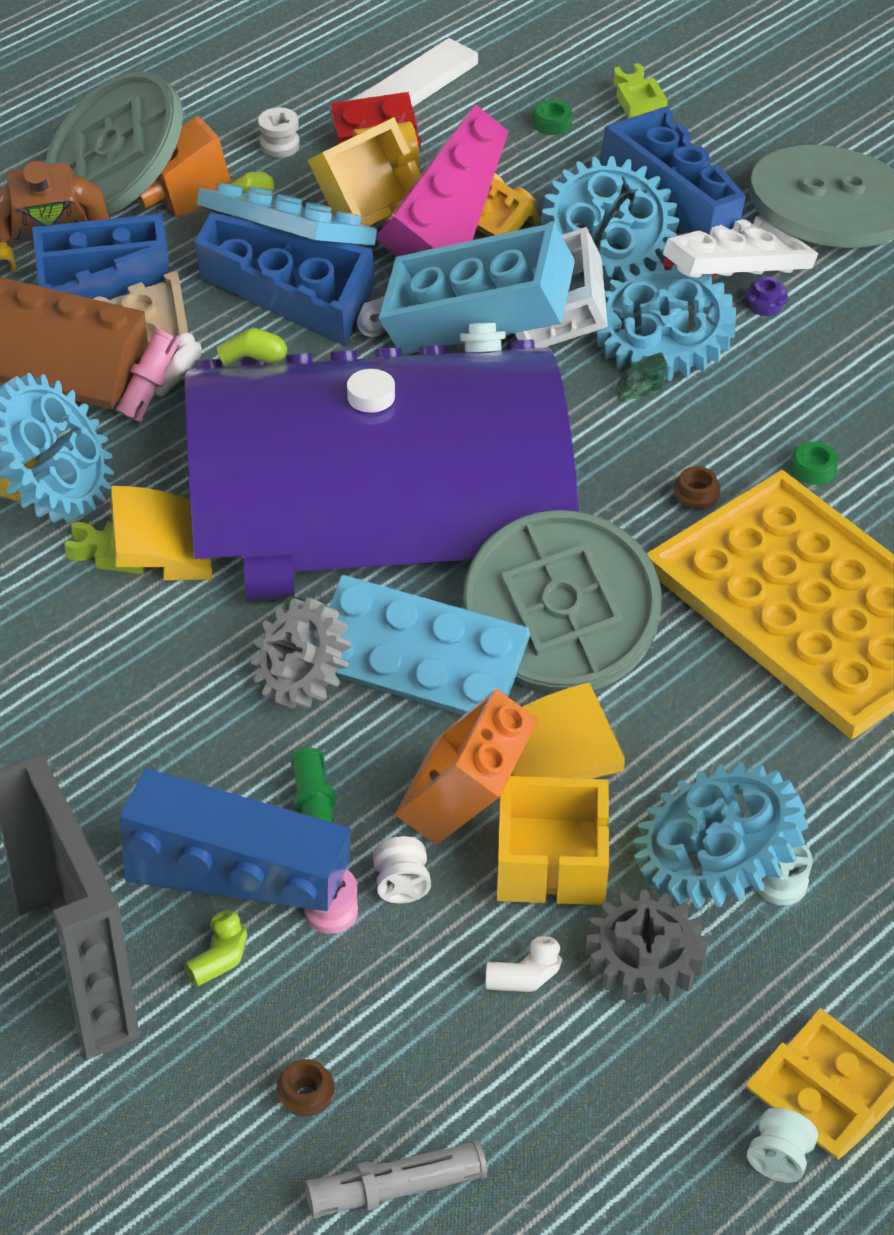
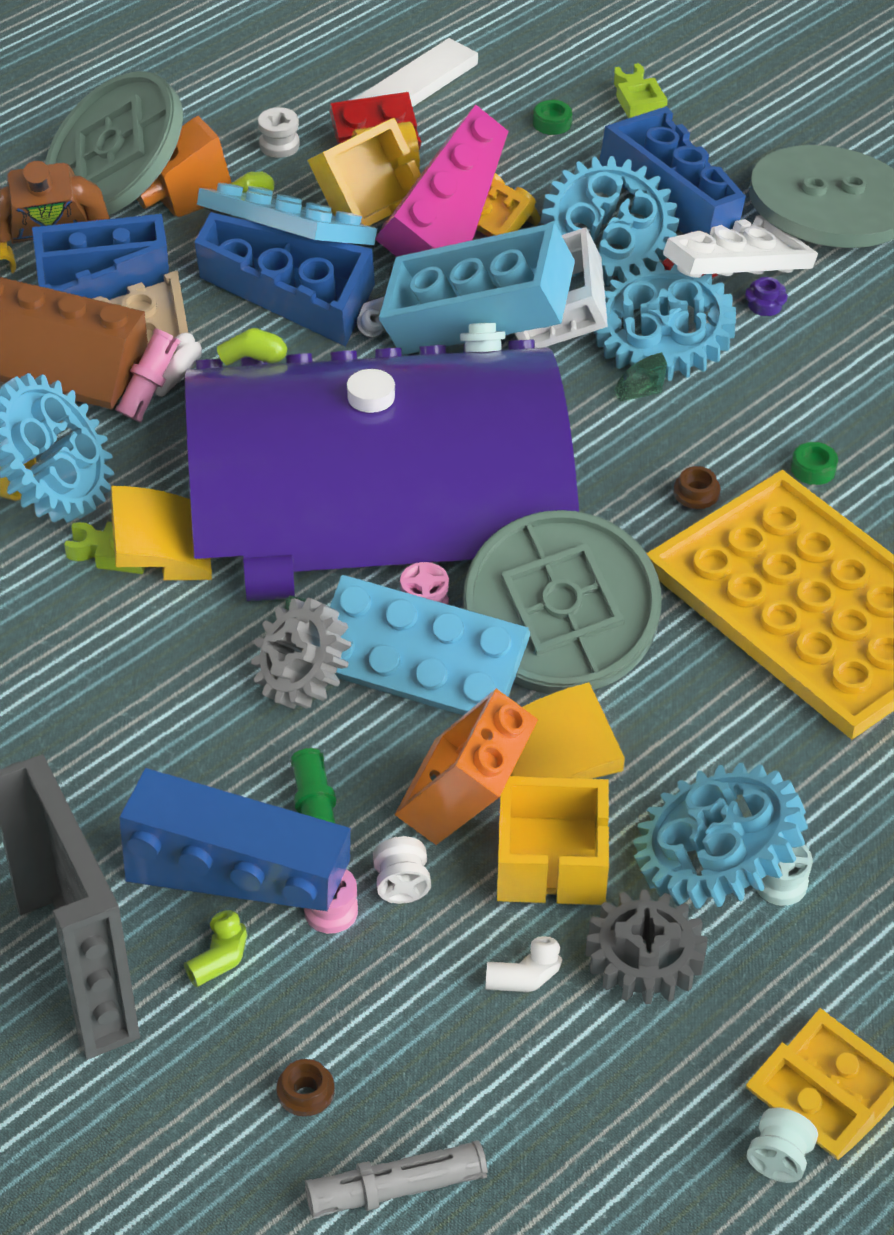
(426, 581): none -> bright pink wheel

